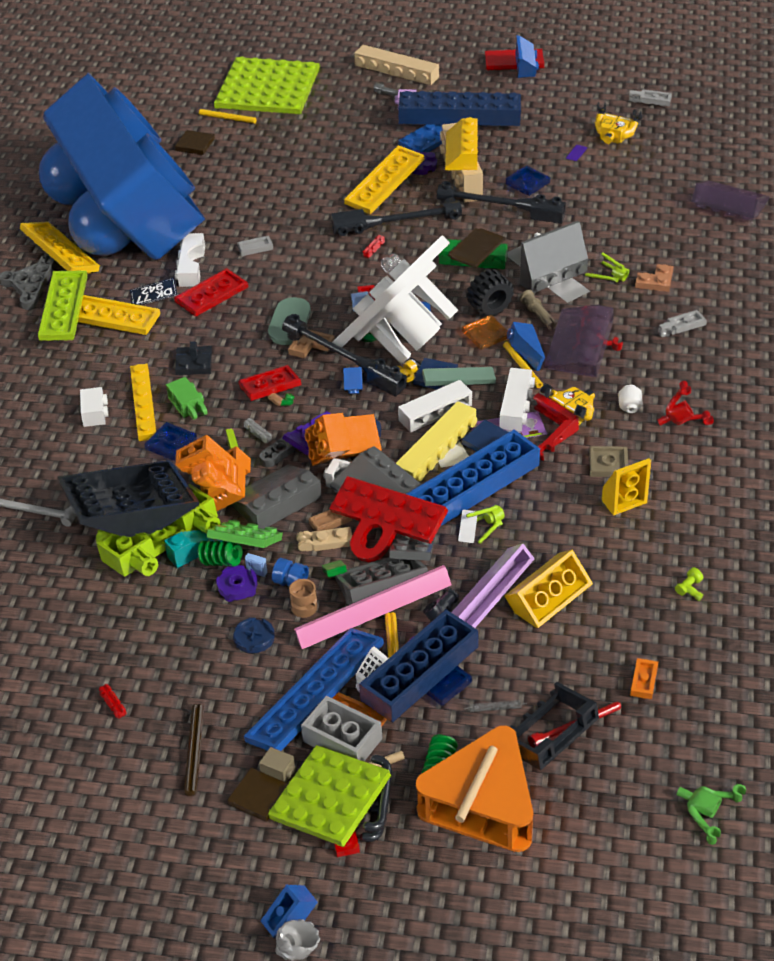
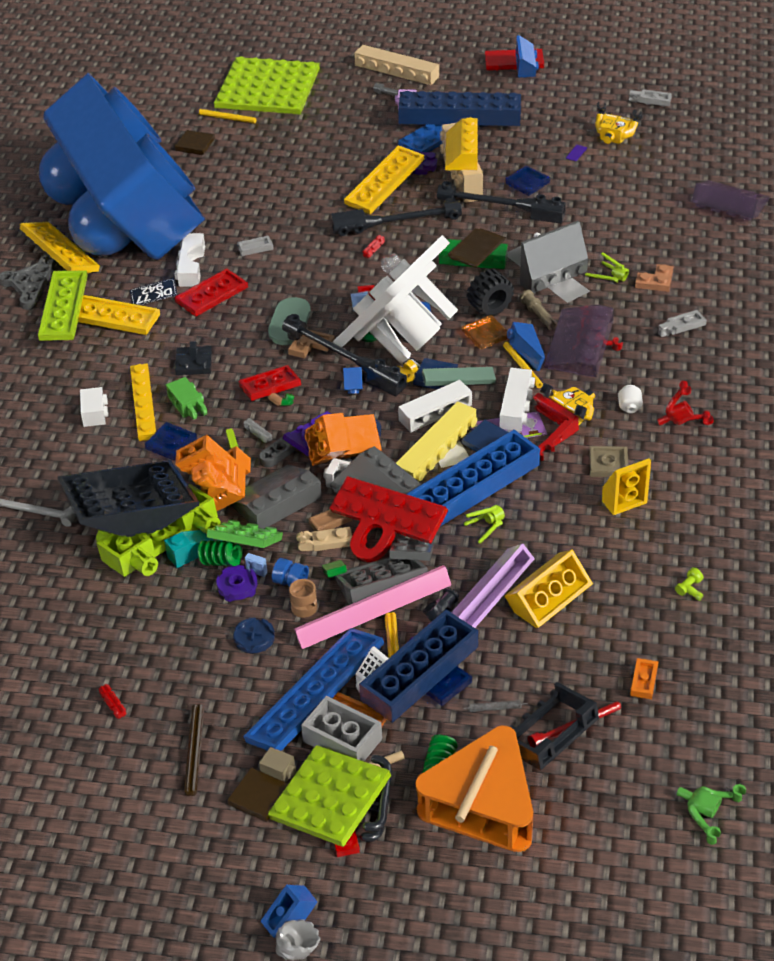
(467, 527): white sticker -> none

